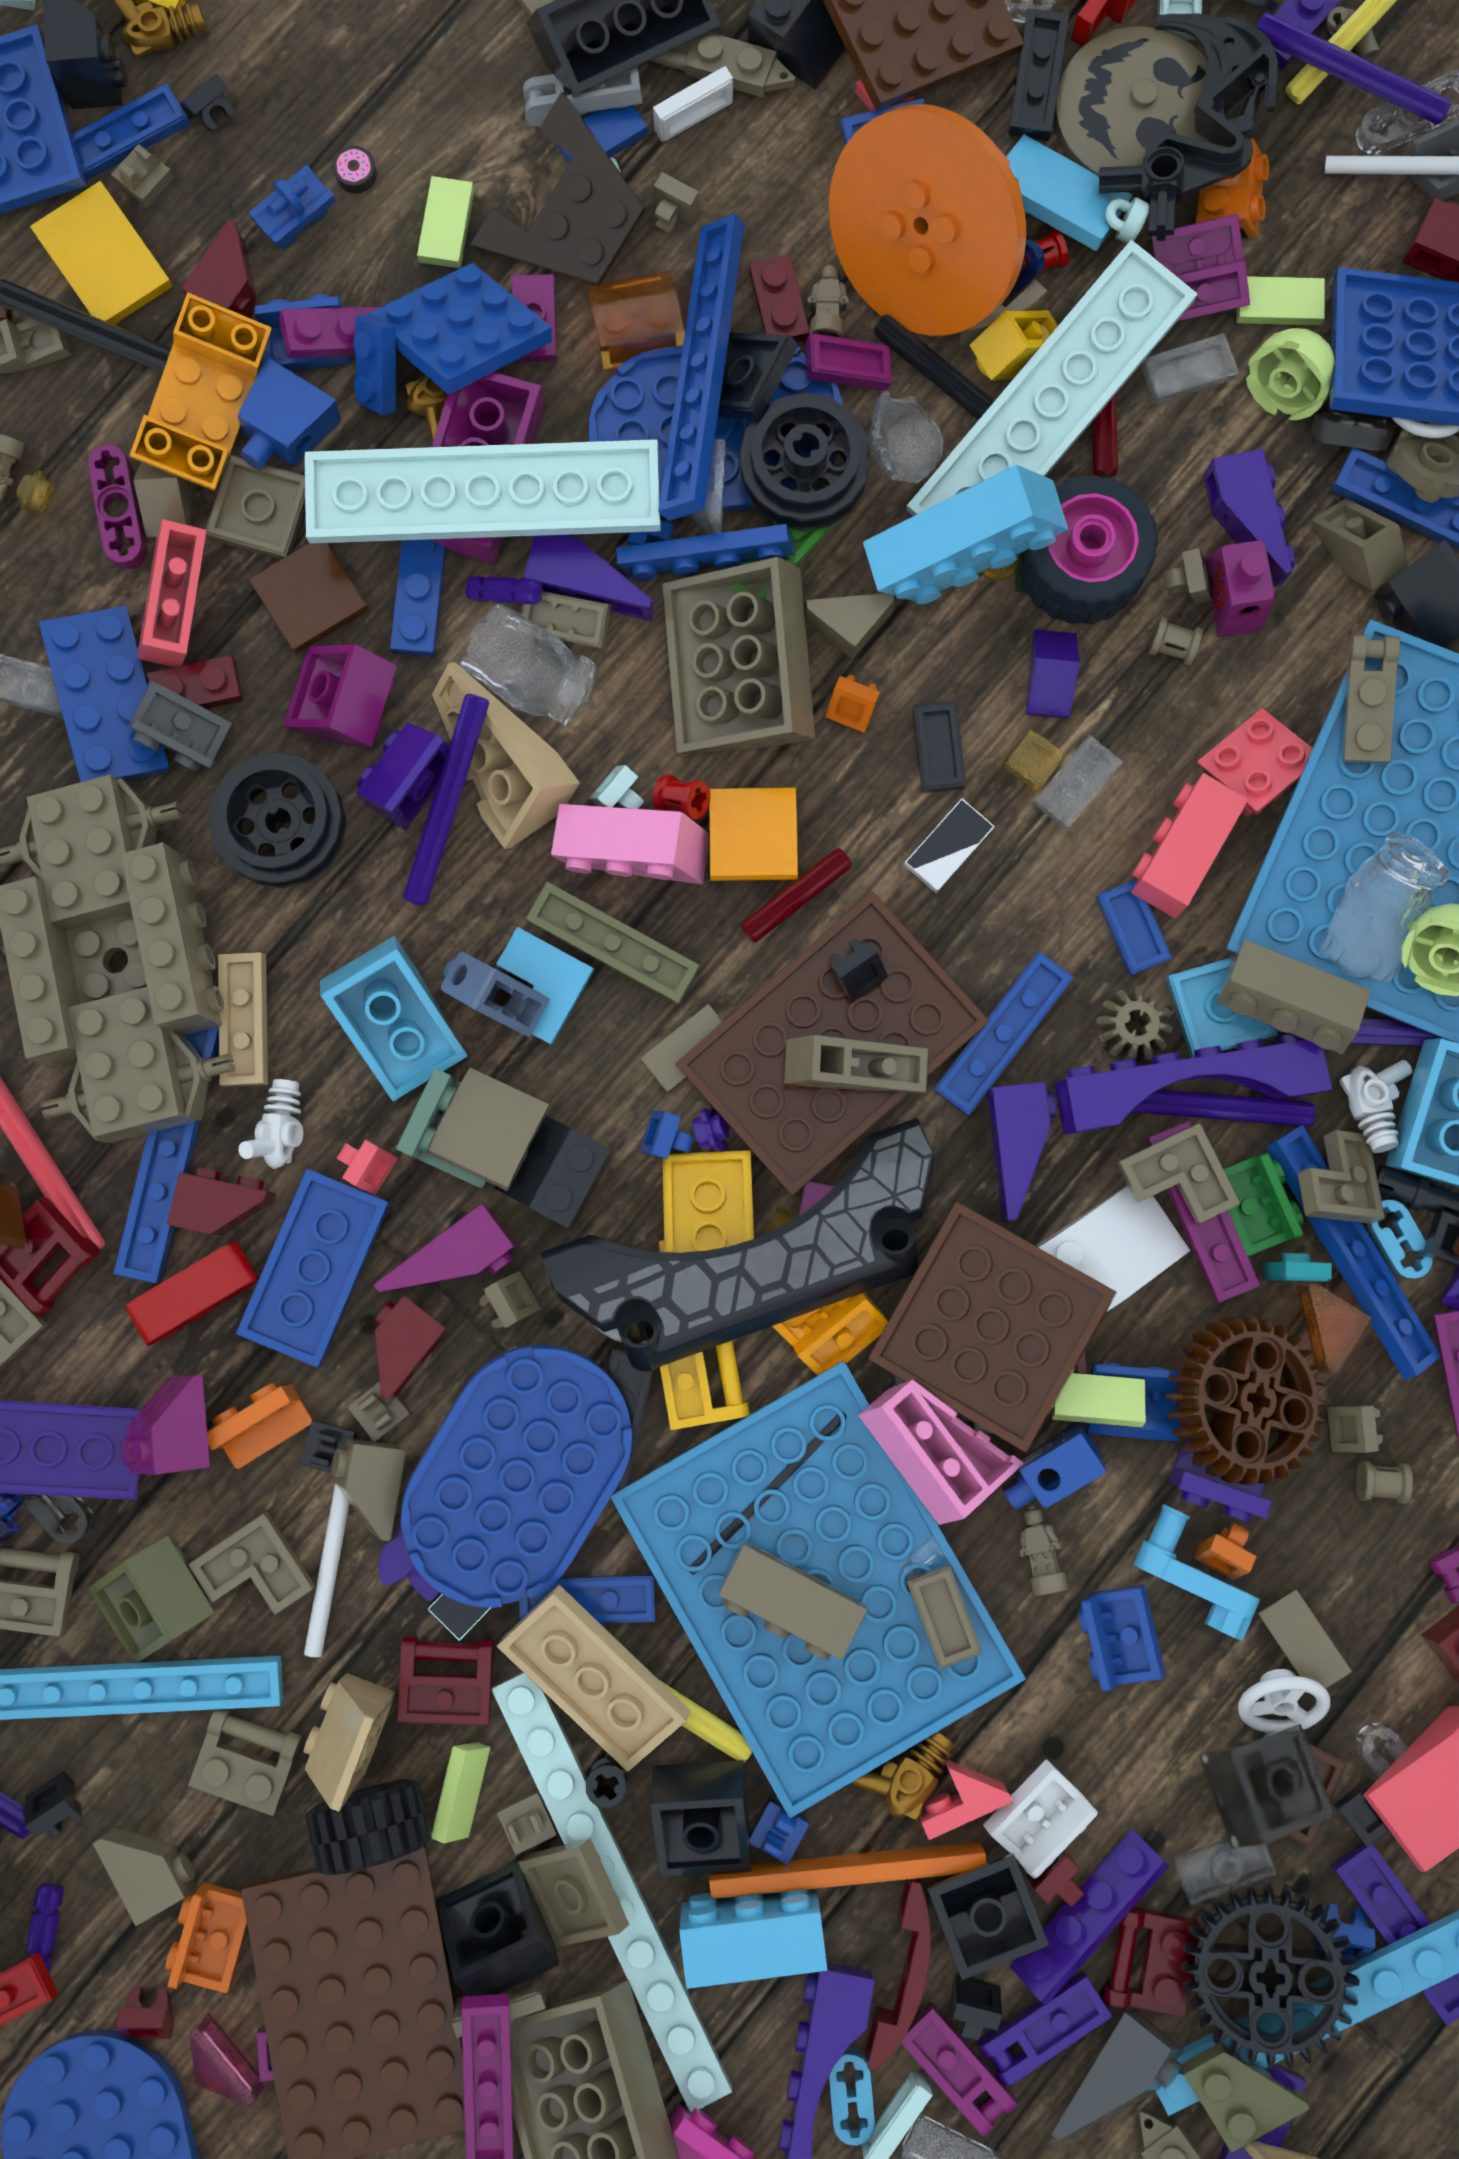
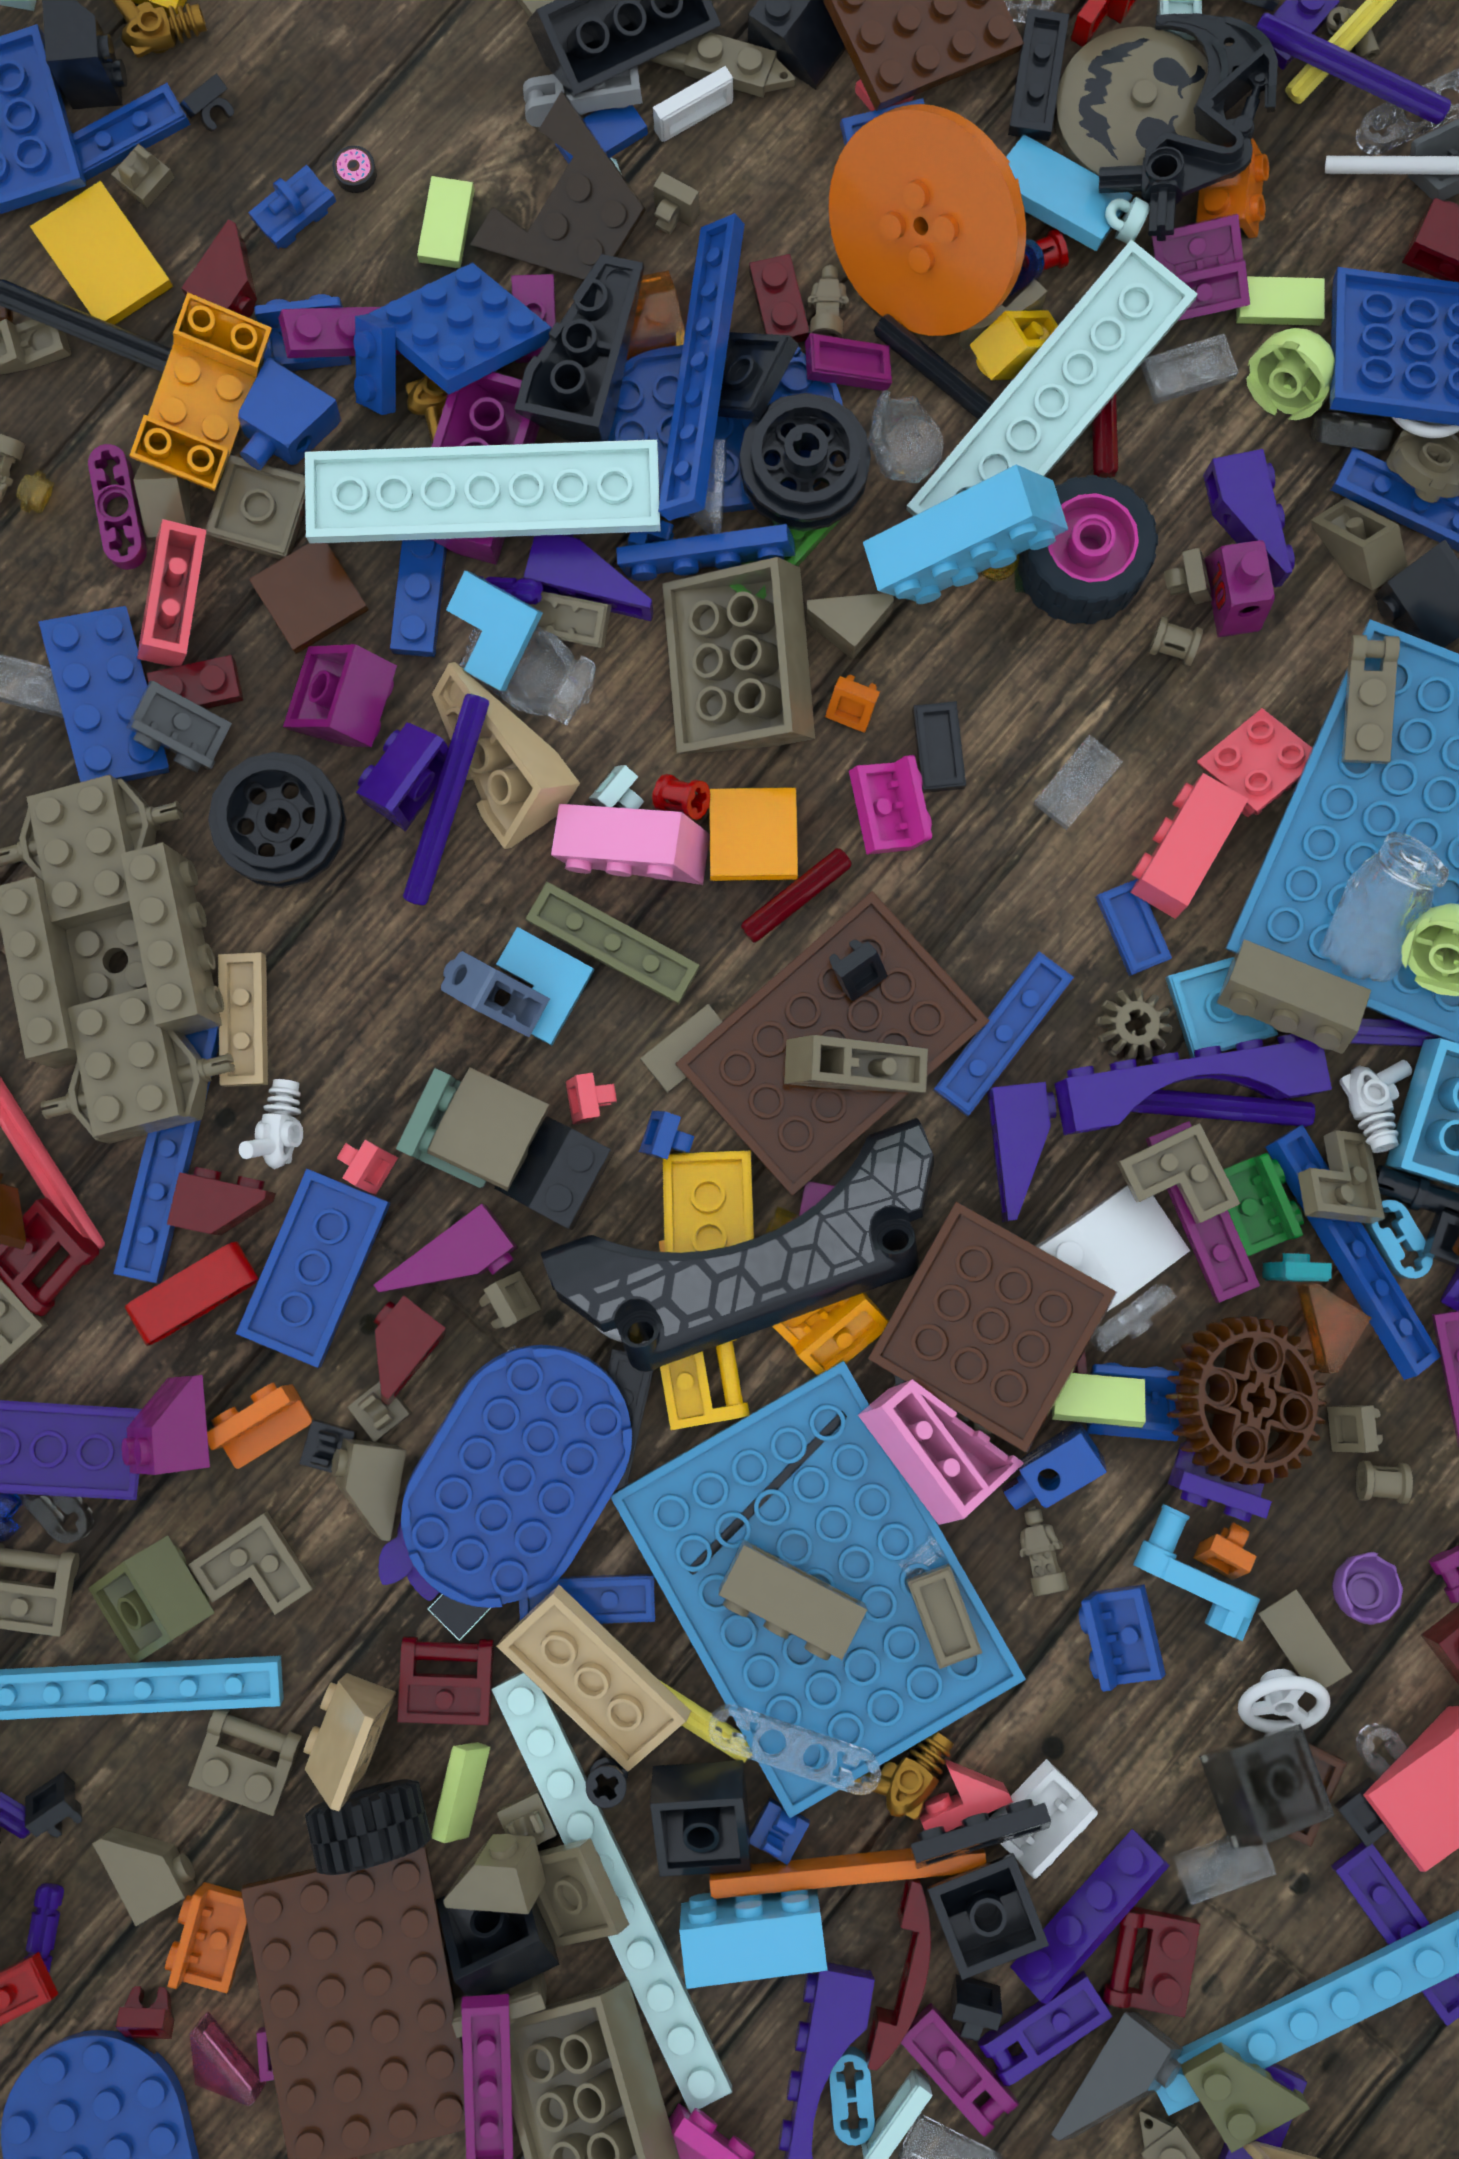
(327, 1574): white bar -> none
(392, 1018): medium azure slope -> none
(500, 1877): none -> dark tan slope
(505, 628): none -> medium azure tile
(581, 368): none -> black wedge
(587, 1098): none -> coral tile
(711, 1130): dark purple plate -> none
(791, 1757): none -> clear beam
(891, 806): none -> dark pink bracket
(949, 845): black tile -> none
(980, 1833): none -> black plate
(1034, 760): clear yellow plate -> none
(1052, 673): dark purple slope -> none
(1058, 1880): dark red tile -> none
(1134, 1318): none -> clear plate
(1331, 1995): black gear -> none
(1359, 1935): blue tile -> none
(1367, 1588): none -> medium lavender hair

